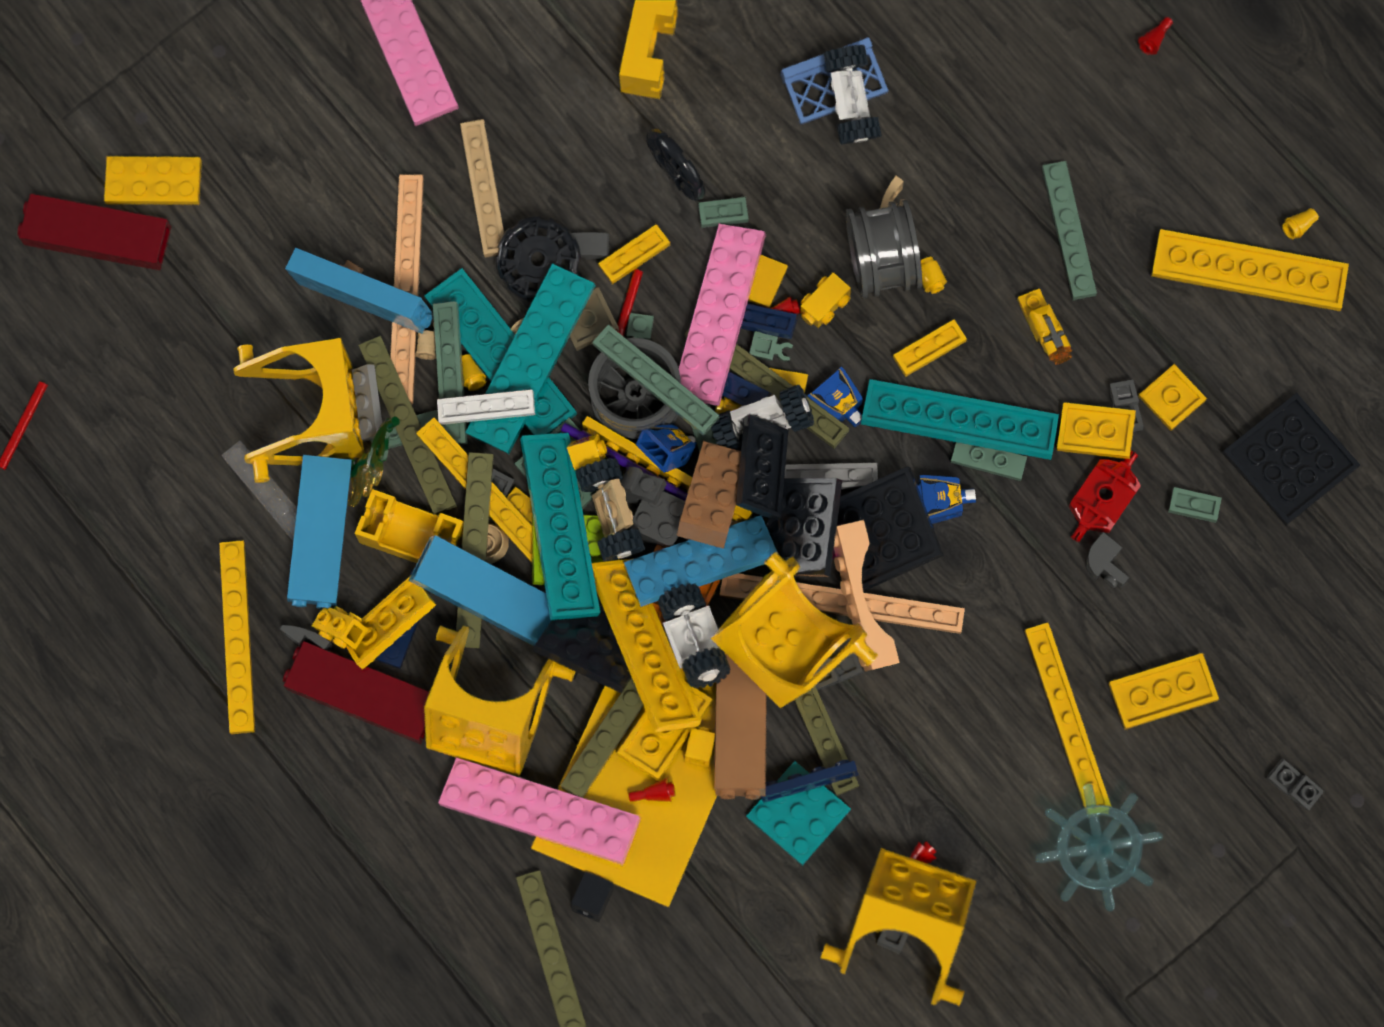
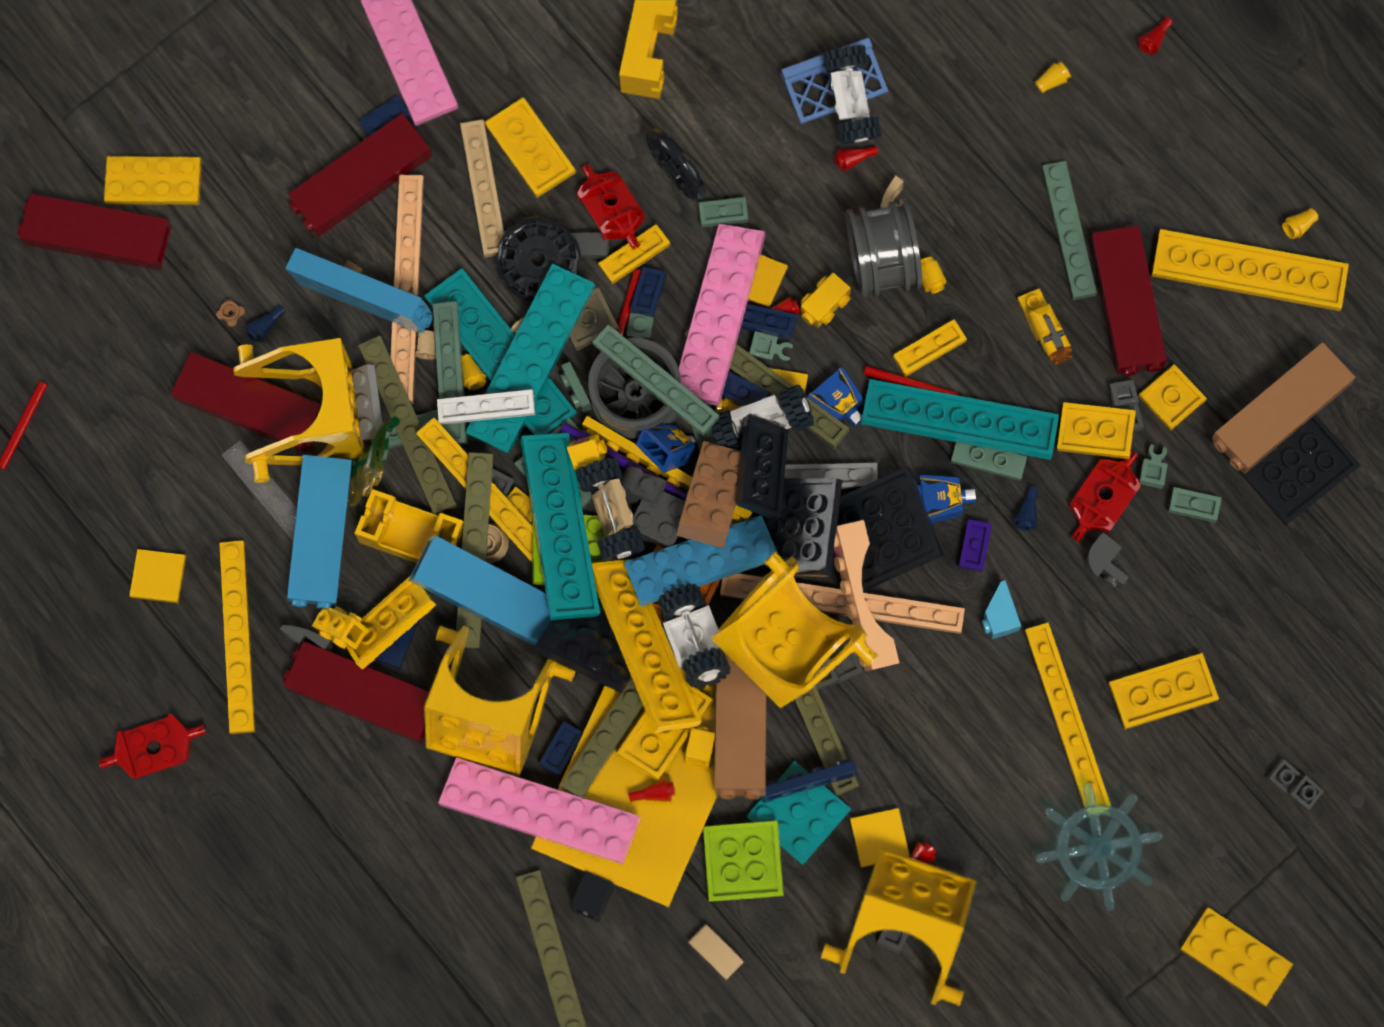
(133, 753): none -> red plate
(157, 576): none -> yellow tile
(228, 306): none -> medium nougat plate
(244, 400): none -> dark red brick
(261, 327): none -> dark blue cone
(359, 175): none -> dark red brick
(383, 115): none -> dark blue plate
(530, 147): none -> yellow plate
(561, 749): none -> dark blue plate
(571, 380): none -> sand green plate
(613, 221): none -> red plate
(648, 292): none -> dark blue plate
(715, 951): none -> tan slope
(743, 861): none -> lime plate
(849, 158): none -> red cone
(877, 832): none -> yellow tile
(901, 380): none -> red bar
(975, 545): none -> dark purple plate
(1001, 614): none -> medium azure slope
(1027, 517): none -> dark blue cone
(1054, 76): none -> yellow cone
(1128, 301): none -> dark red brick
(1153, 470): none -> sand green plate
(1236, 957): none -> yellow plate
(1282, 408): none -> medium nougat brick

